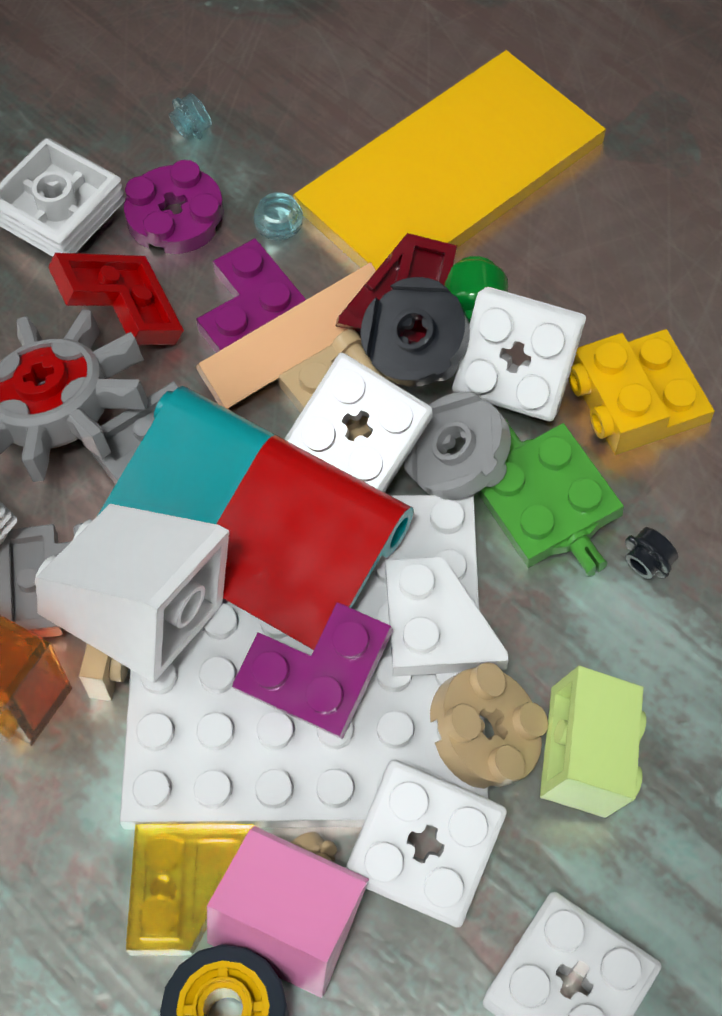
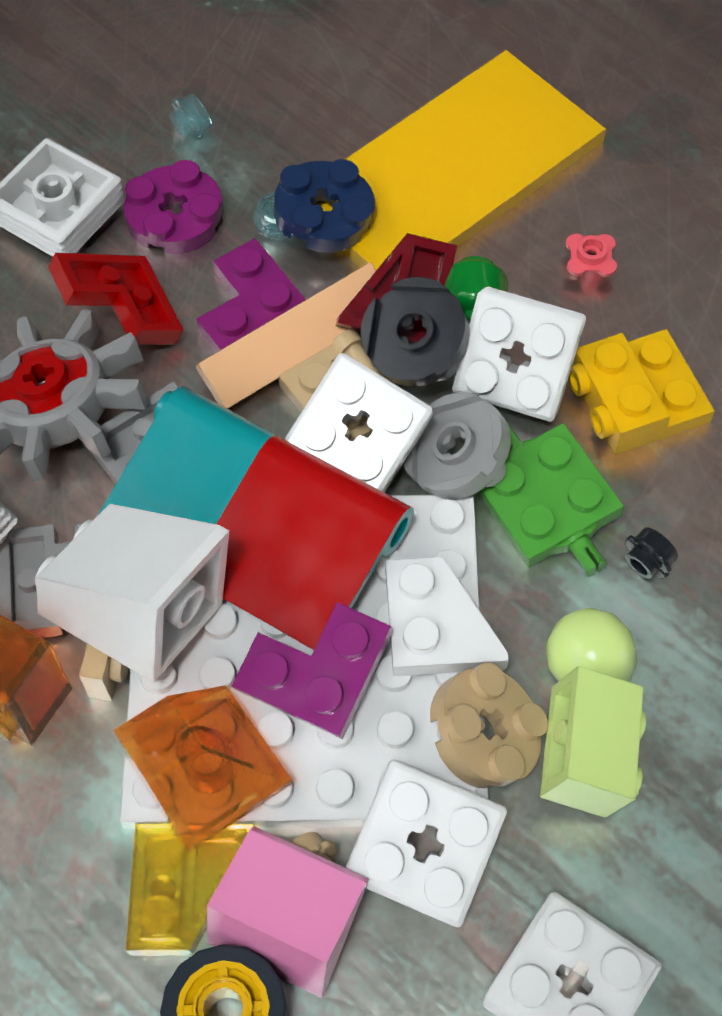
(201, 762): none -> clear orange slope
(329, 182): none -> dark blue plate
(592, 641): none -> yellowish green hair
(595, 266): none -> coral plate

